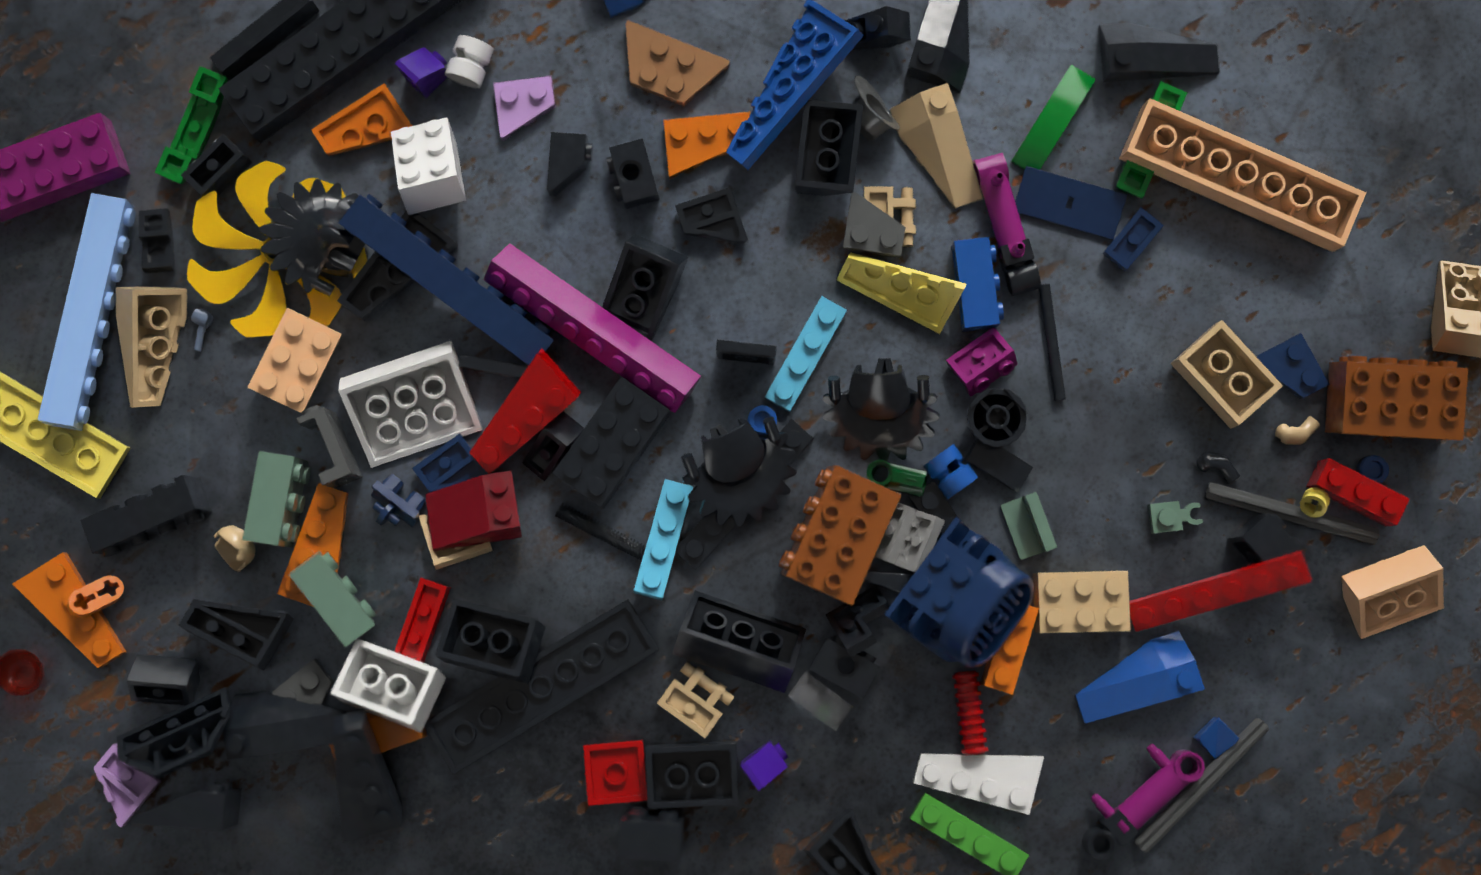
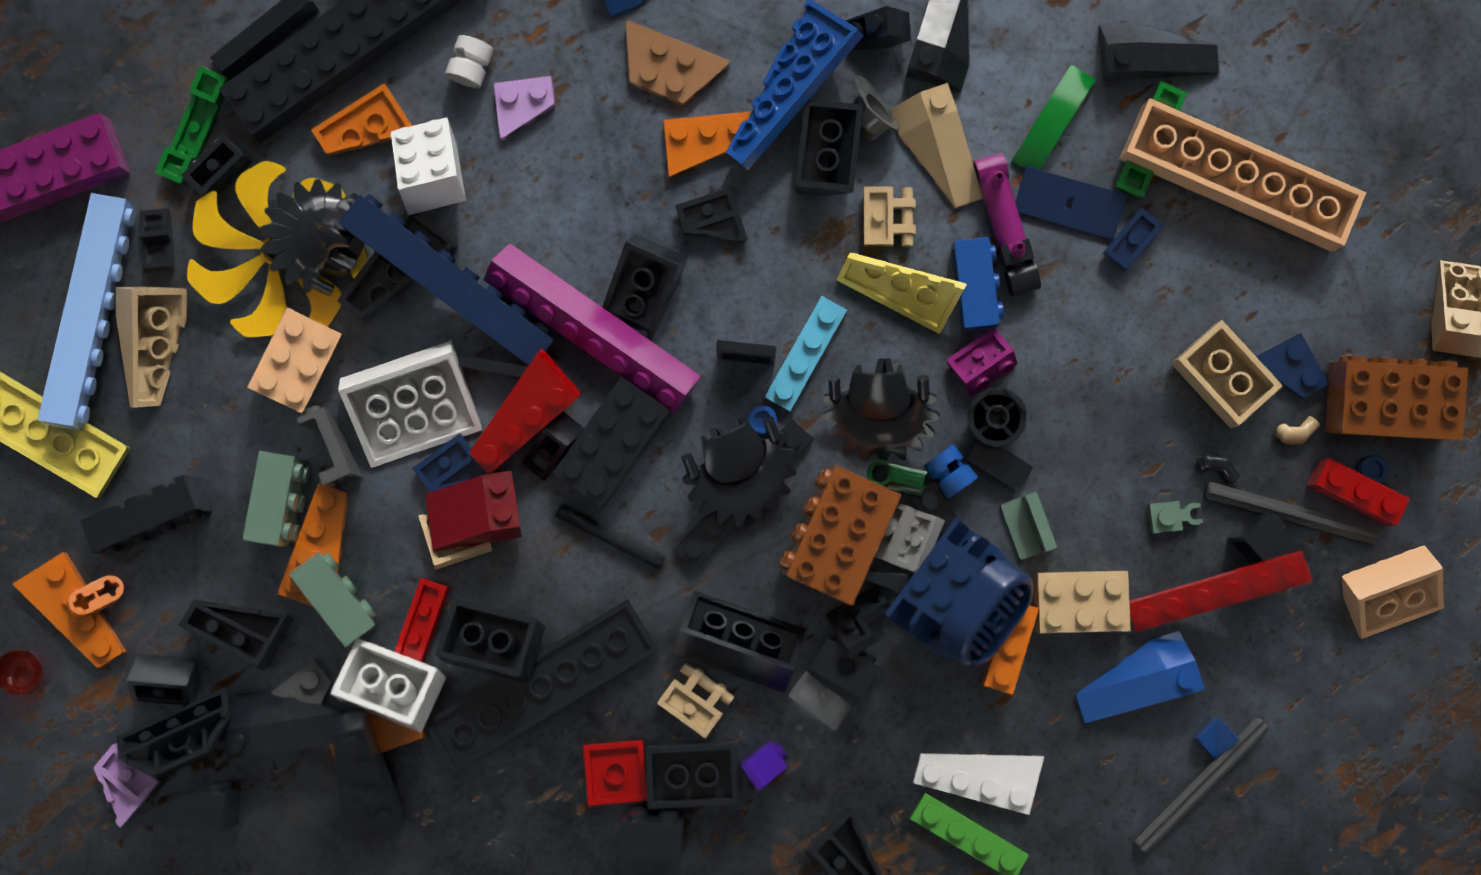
(204, 320): sand blue hand -> none
(233, 549): tan hair -> none
(393, 505): dark blue hips -> none
(423, 70): dark purple slope -> none
(567, 159): black slope -> none
(632, 156): black brick -> none
(663, 540): medium azure plate -> none
(872, 229): dark grey wing -> none
(970, 713): red piece -> none
(1052, 342): black bar -> none
(1123, 822): magenta piece -> none
(1314, 510): light yellow bush -> none

